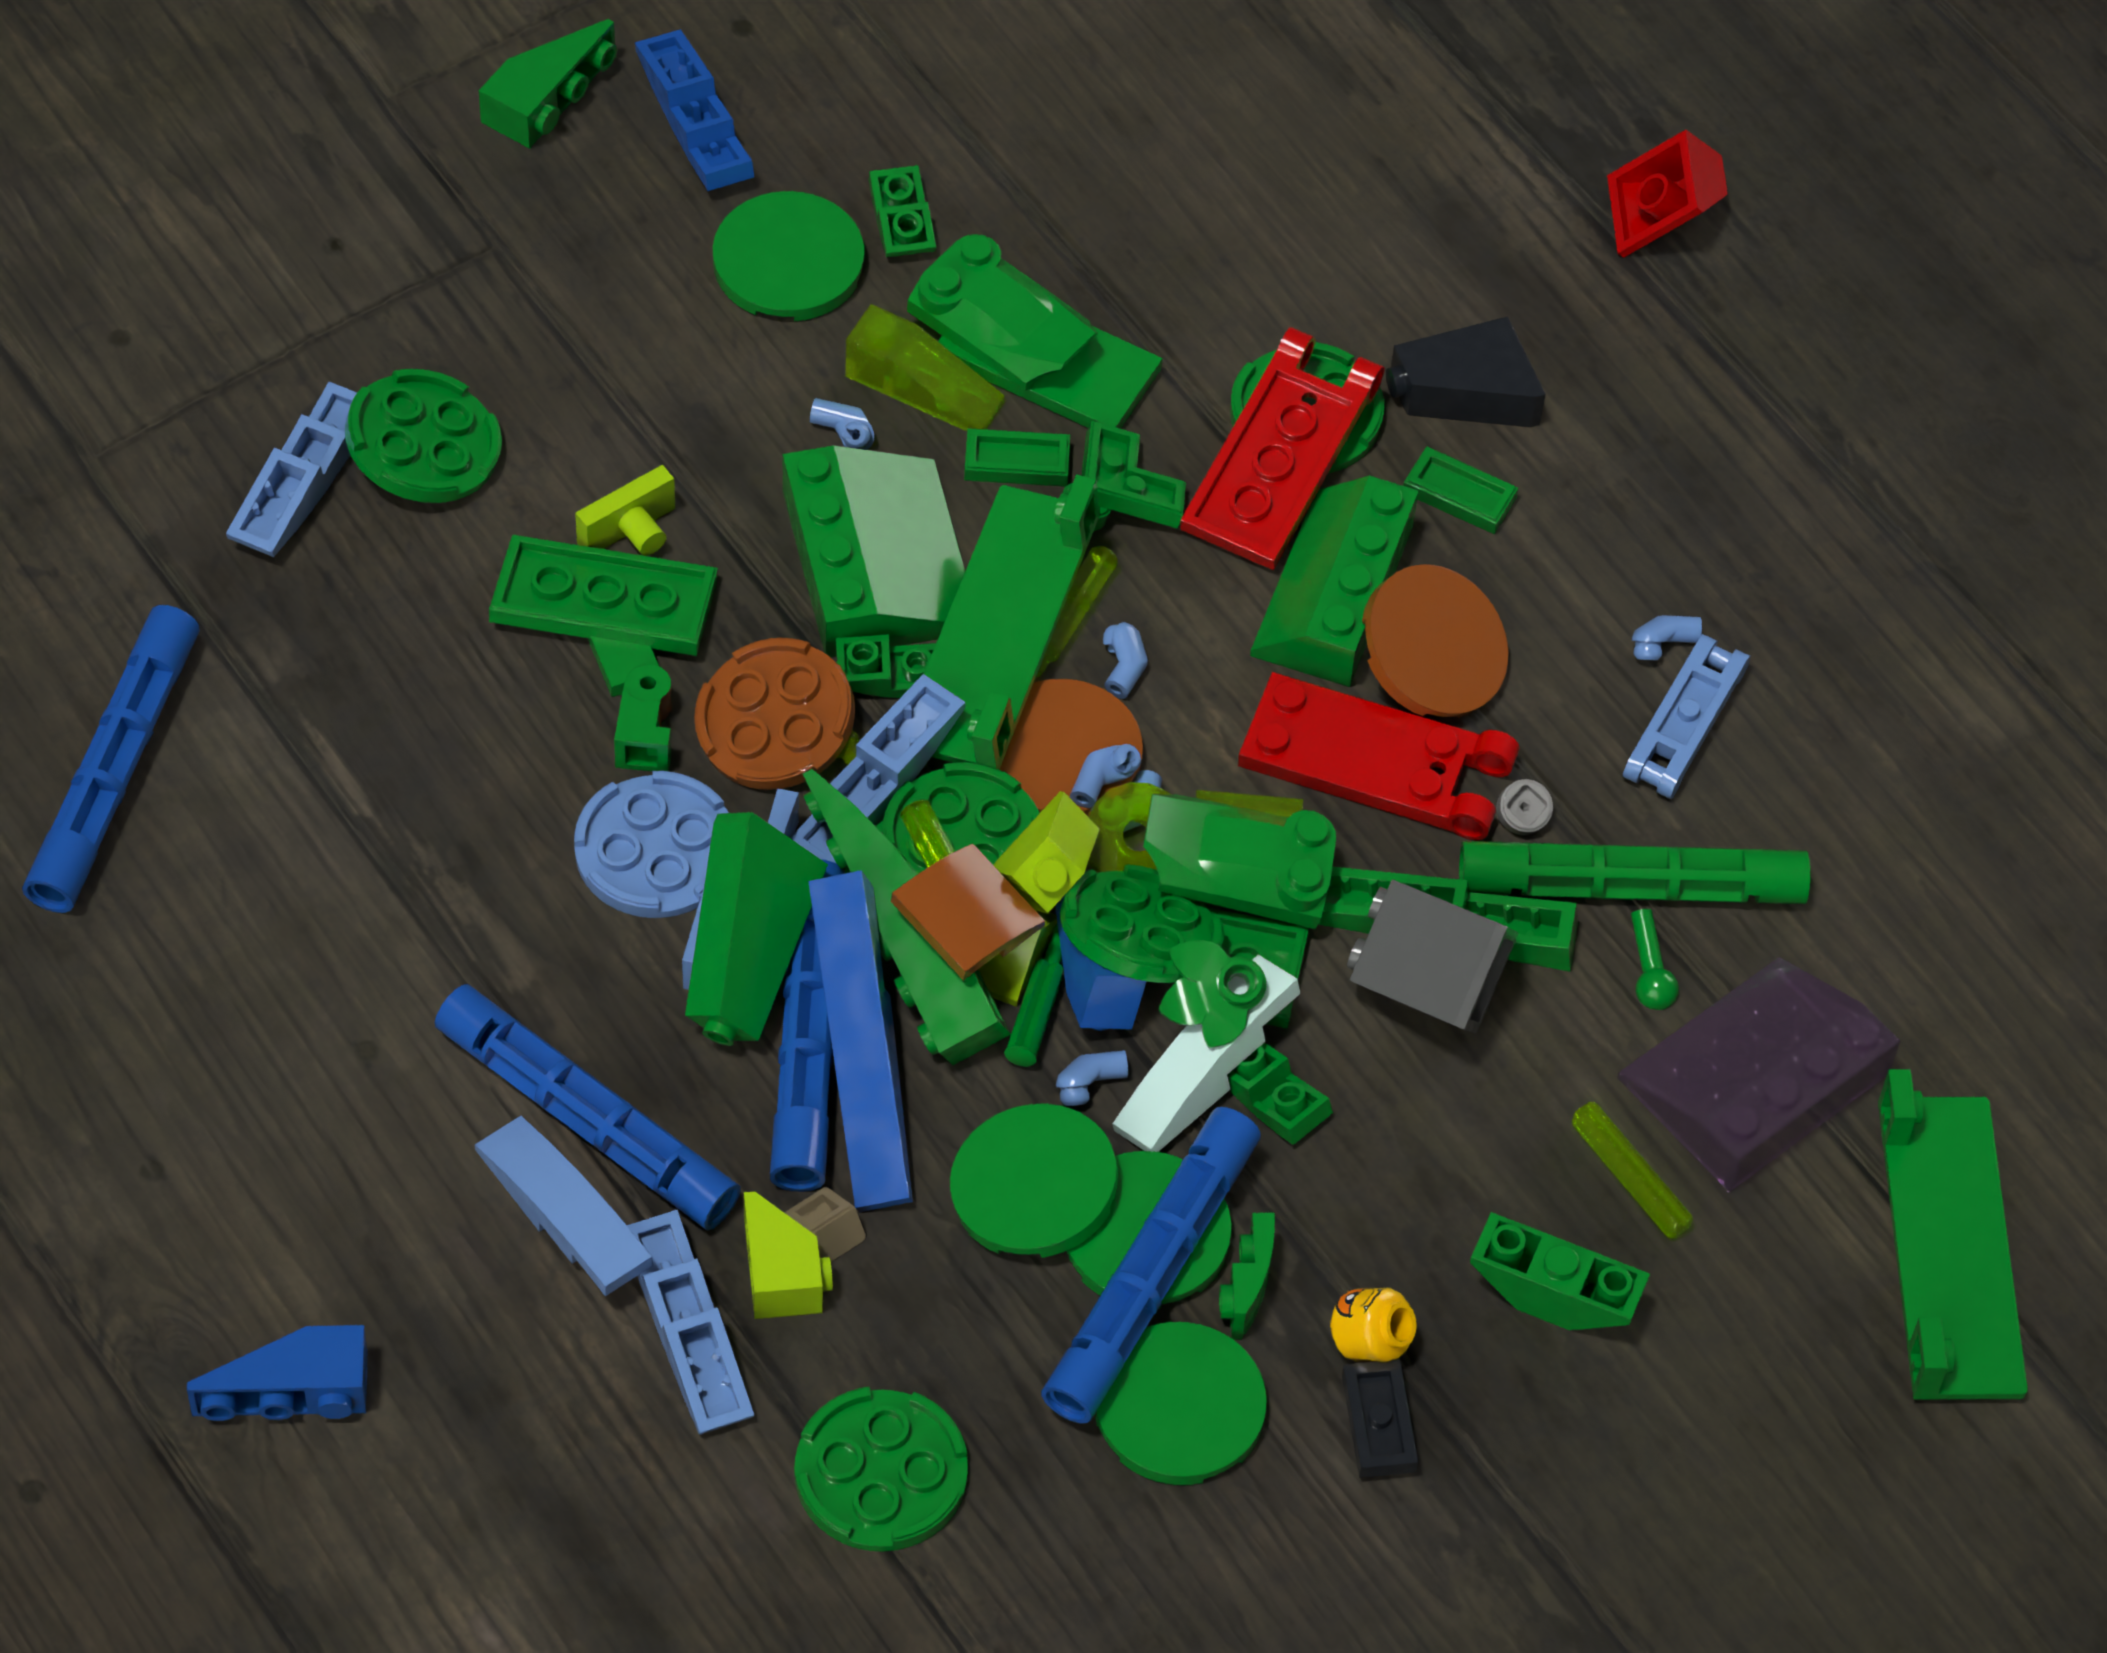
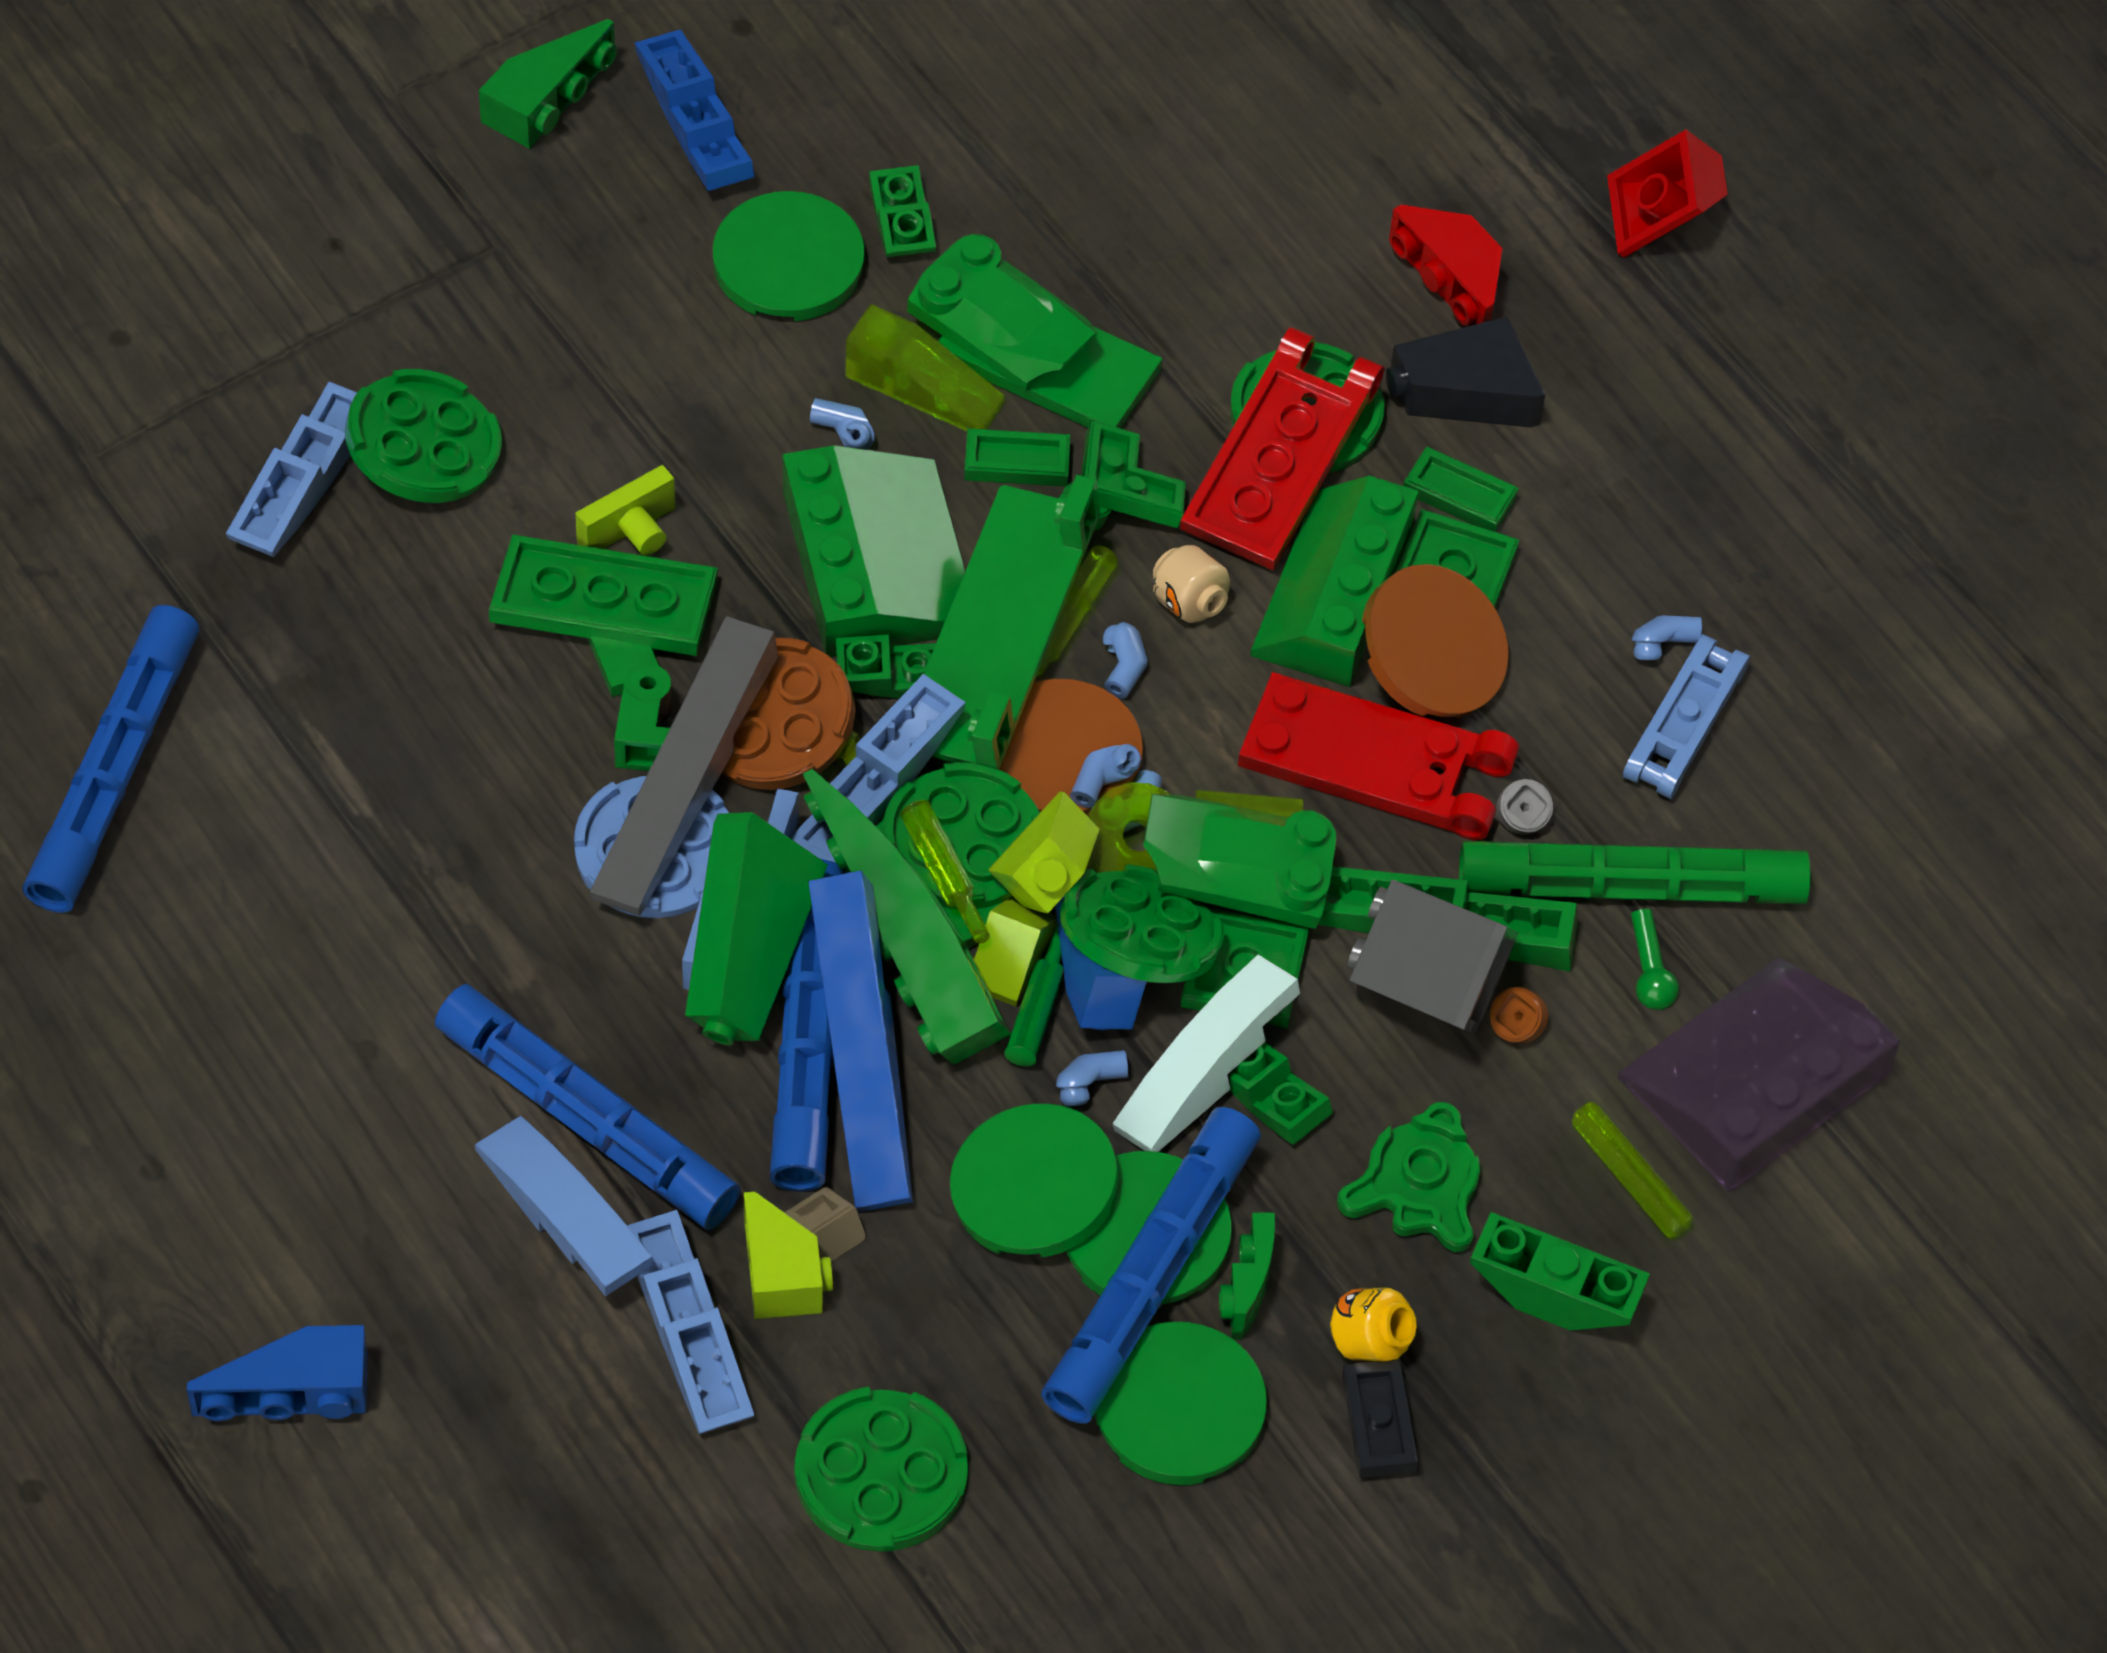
(686, 765): none -> dark grey slope
(967, 910): dark orange slope -> none
(1191, 583): none -> tan head
(1204, 991): green plate -> none
(1422, 1176): none -> green tile
(1452, 257): none -> red slope
(1461, 547): none -> green tile
(1519, 1015): none -> dark orange tile
(1950, 1244): green bracket -> none

